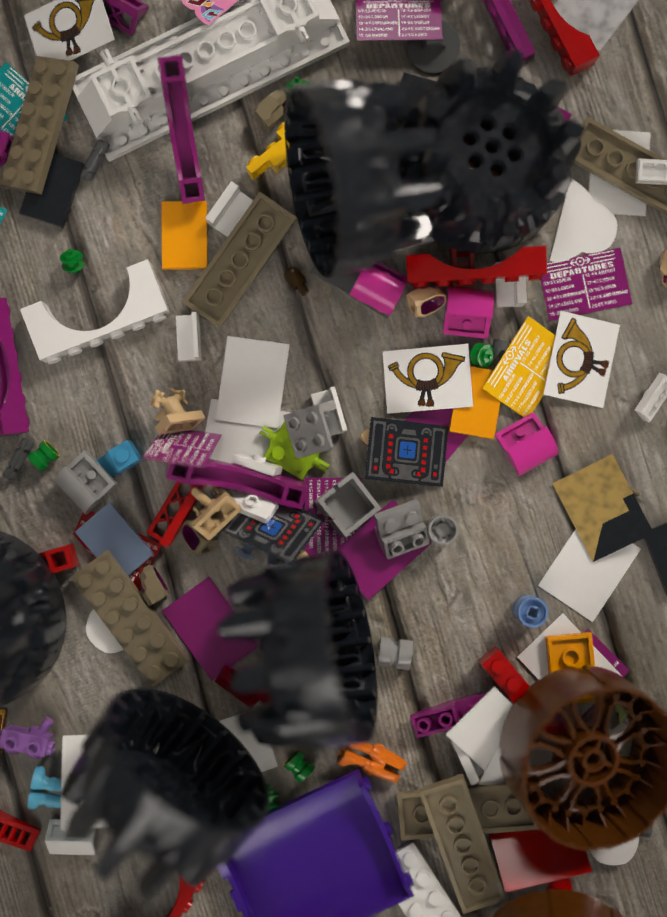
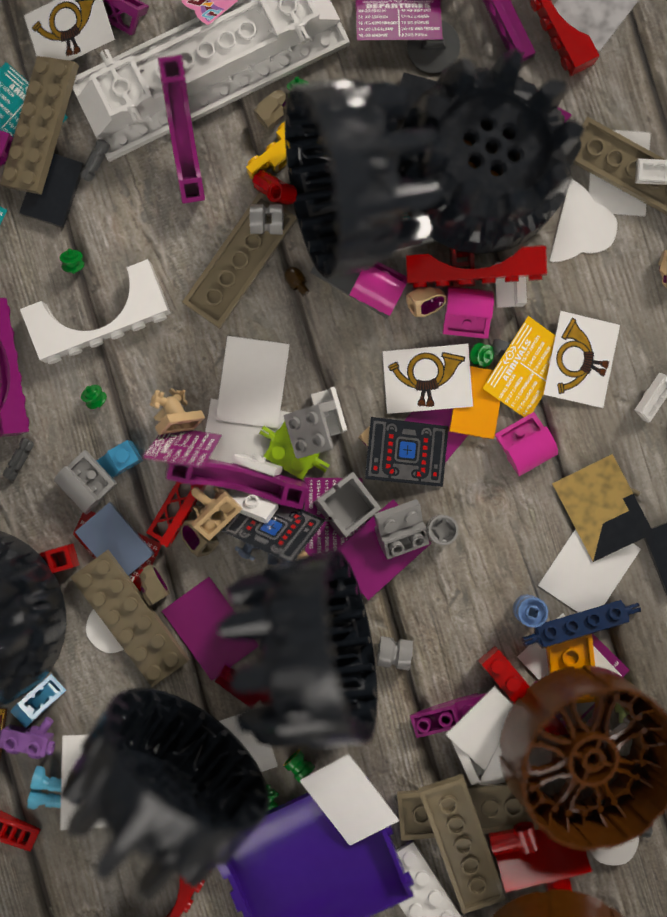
(38, 700): none -> dark azure arch
(43, 455): green wheel -> none
(61, 842): white panel -> none
(93, 396): none -> green wheel
(184, 235): light orange tile -> none
(188, 337): white panel -> none
(228, 209): white panel -> none
(258, 219): none -> light grey wheel
(274, 188): none -> red piece
(349, 800): none -> white sticker
(376, 764): orange piece -> none
(520, 838): none -> red piece
(581, 624): none -> dark blue plate
(586, 284): magenta sticker -> none

